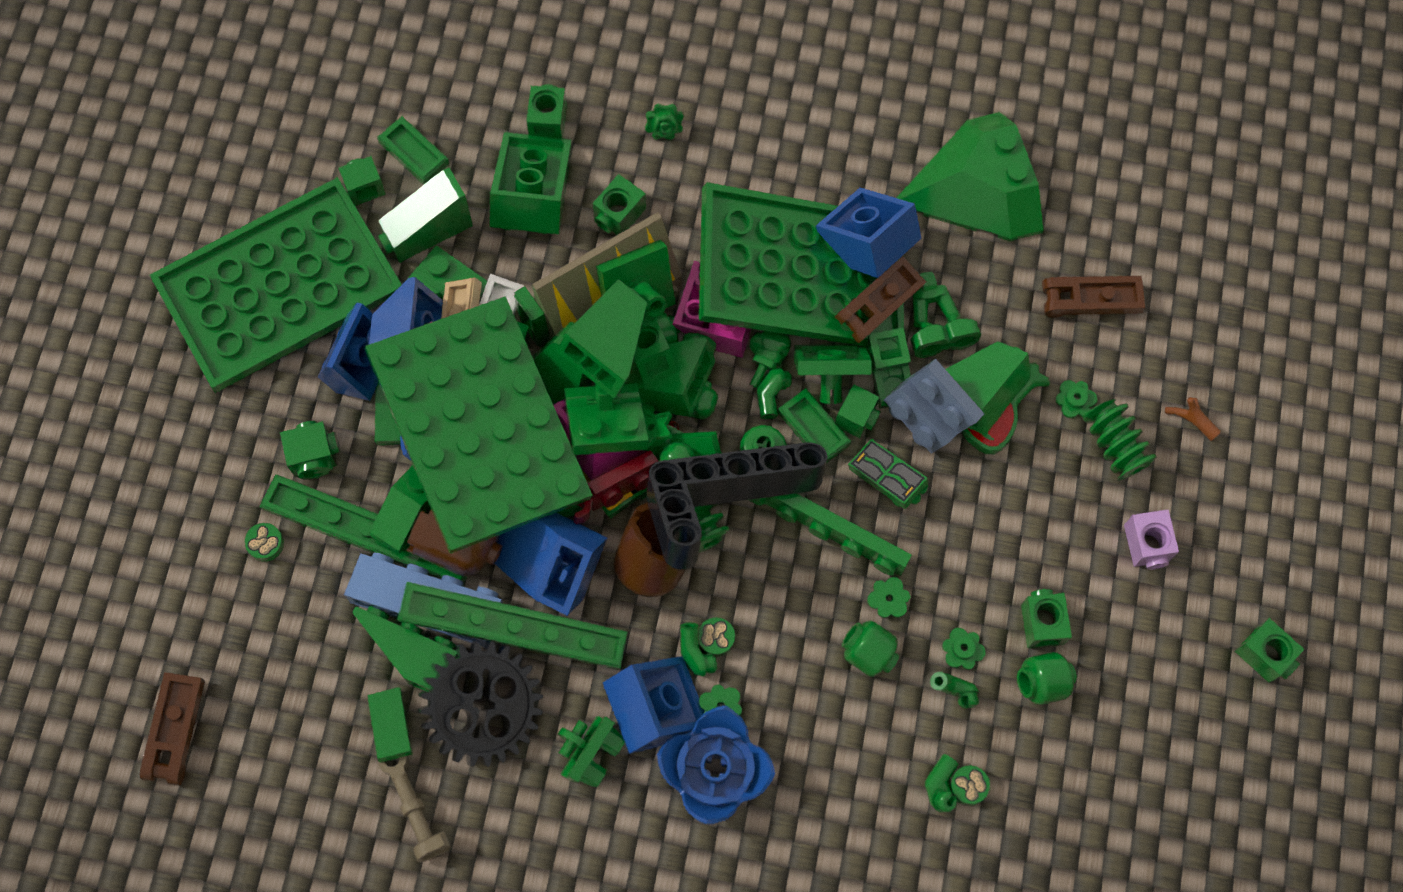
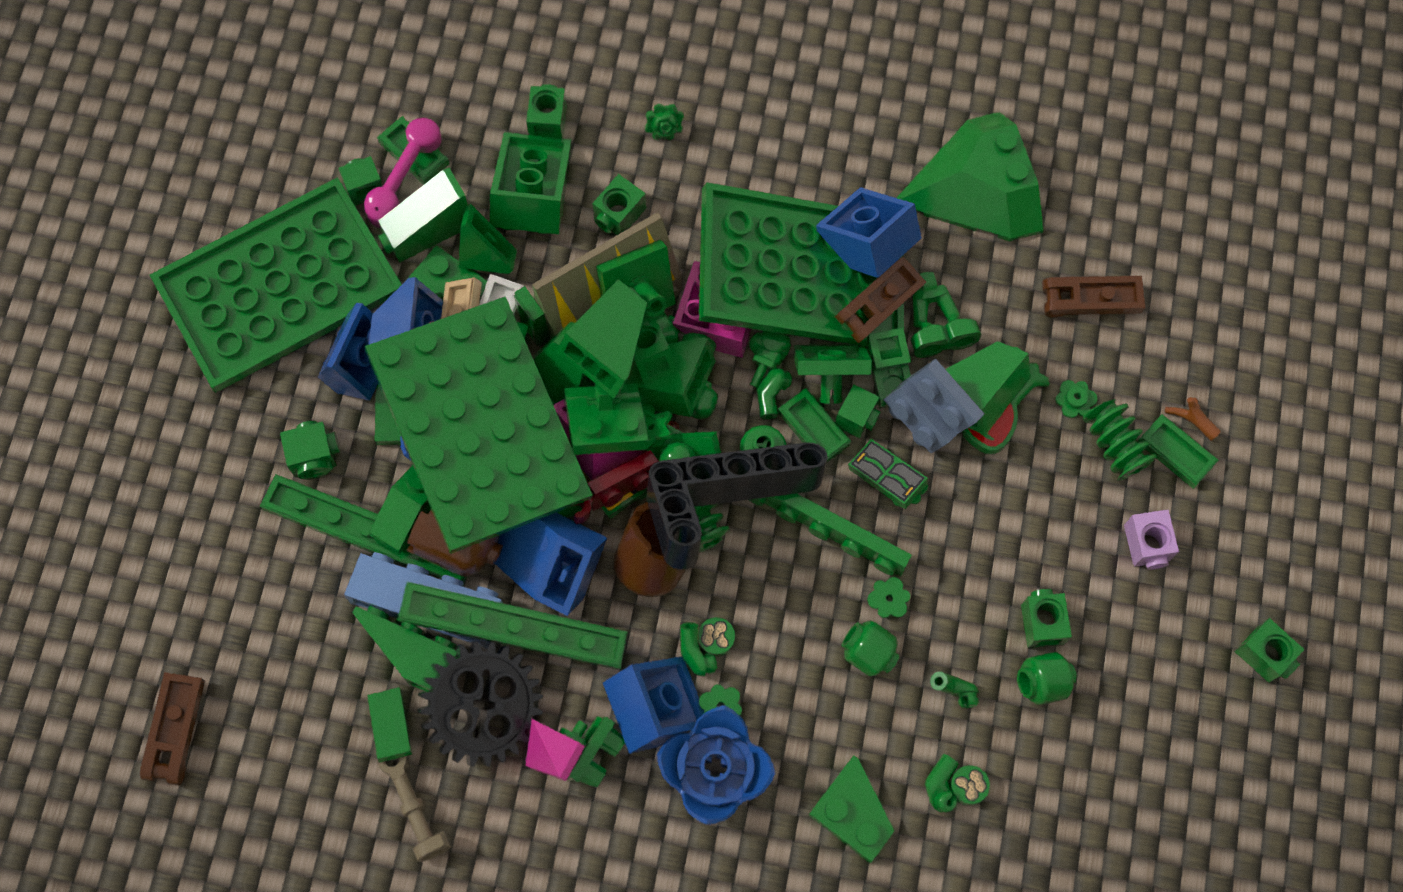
(264, 542): tile -> none
(422, 137): none -> dark pink piece
(483, 245): none -> green slope
(551, 751): none -> dark pink slope
(854, 812): none -> green wing
(956, 656): green plant -> none
(1178, 451): none -> green tile

